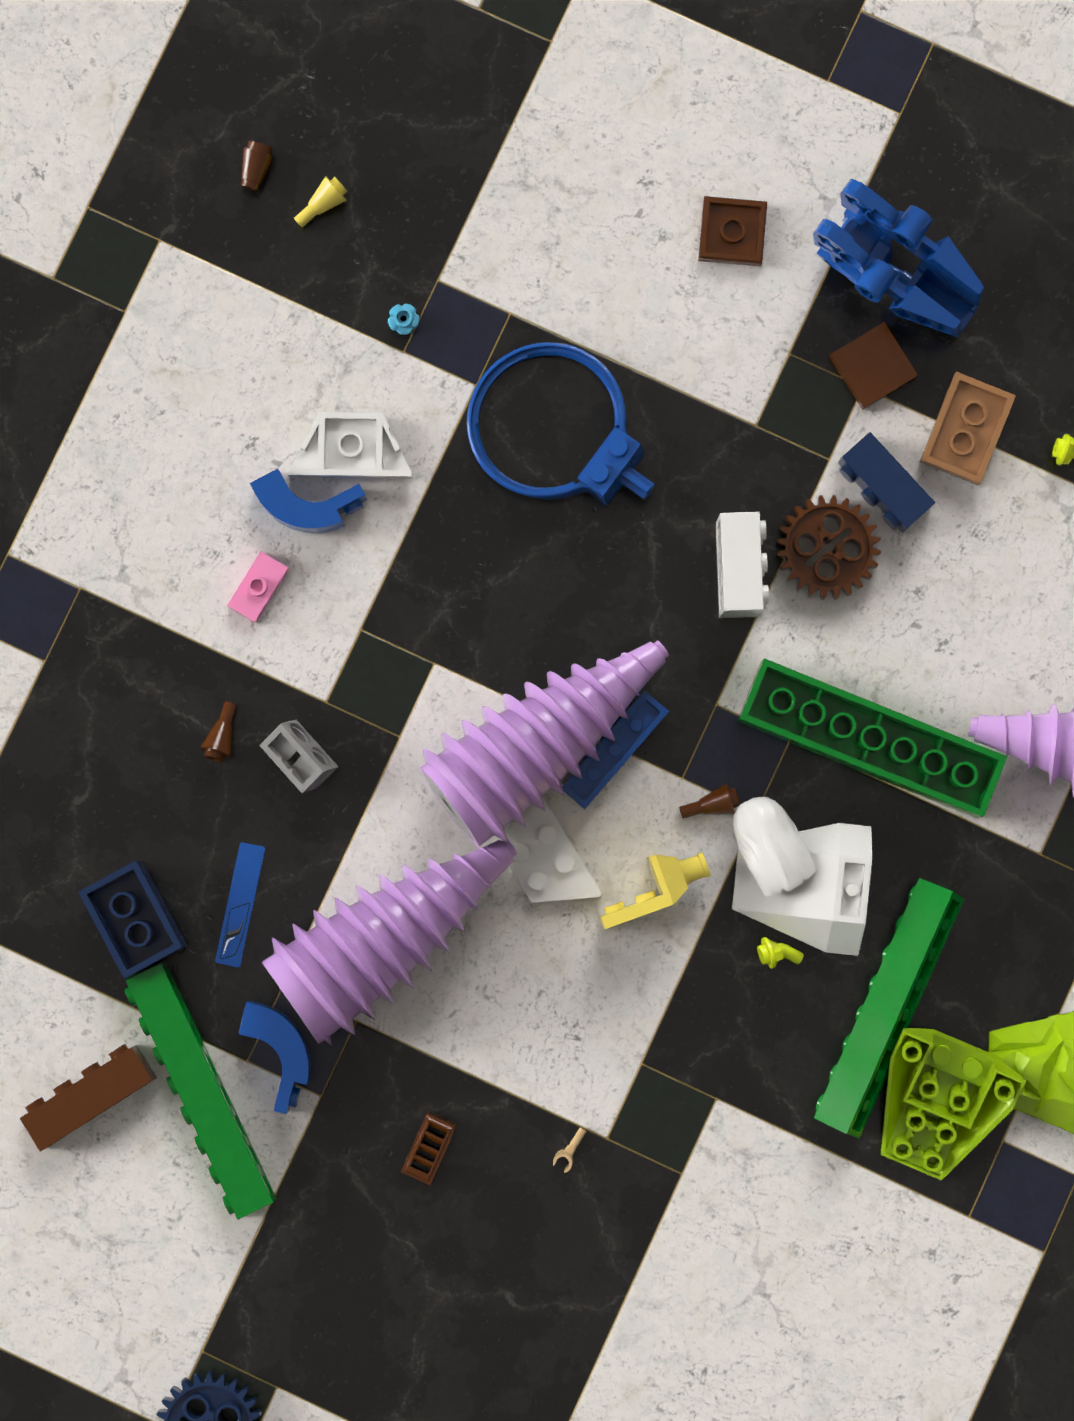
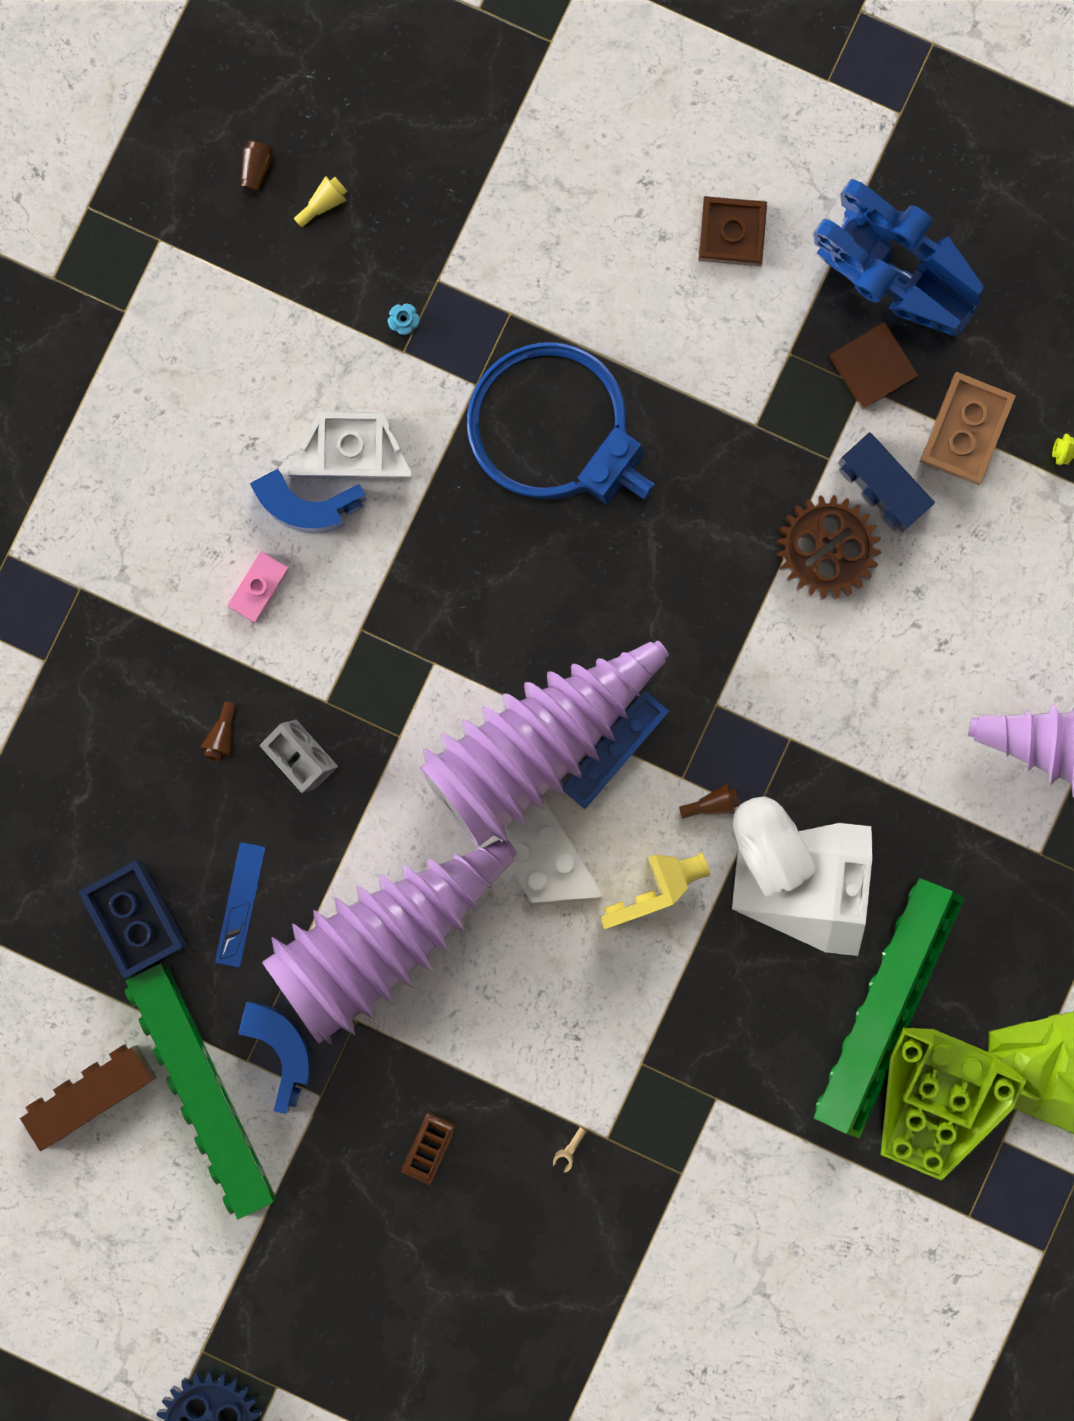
(741, 564): white brick -> none
(772, 952): neon yellow plate -> none
(872, 739): green brick -> none

